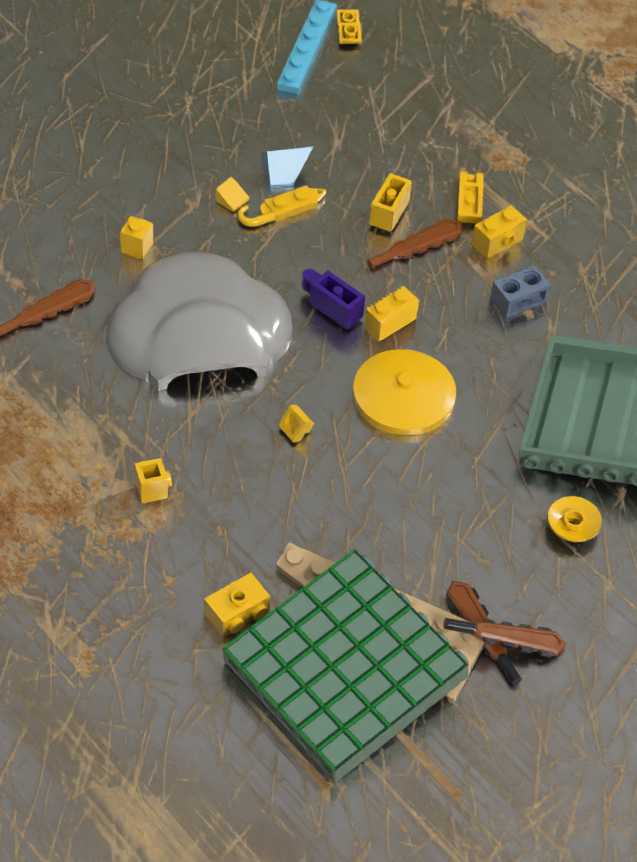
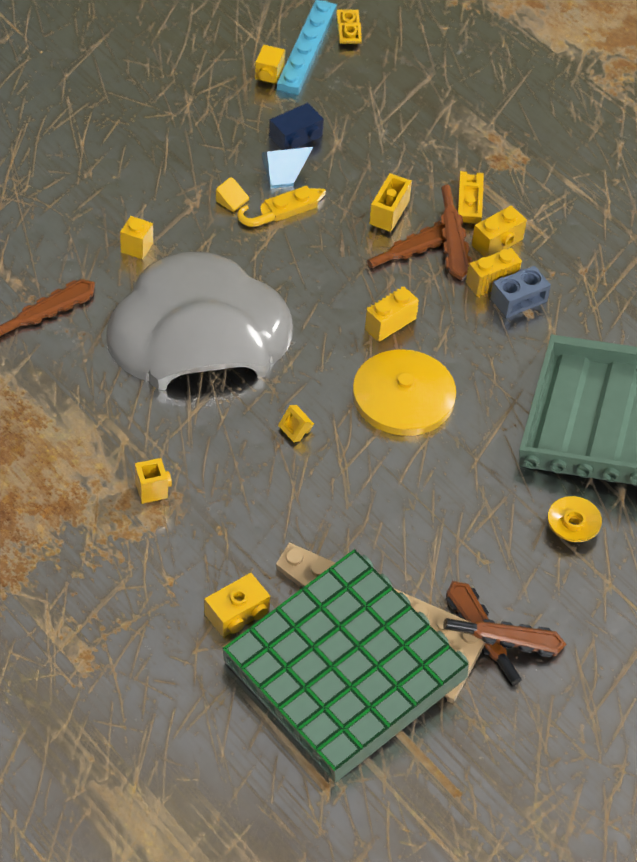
(269, 64): none -> yellow brick
(296, 127): none -> dark blue brick
(334, 297): dark purple brick -> none
(455, 245): none -> dark orange sword
(490, 268): none -> yellow brick

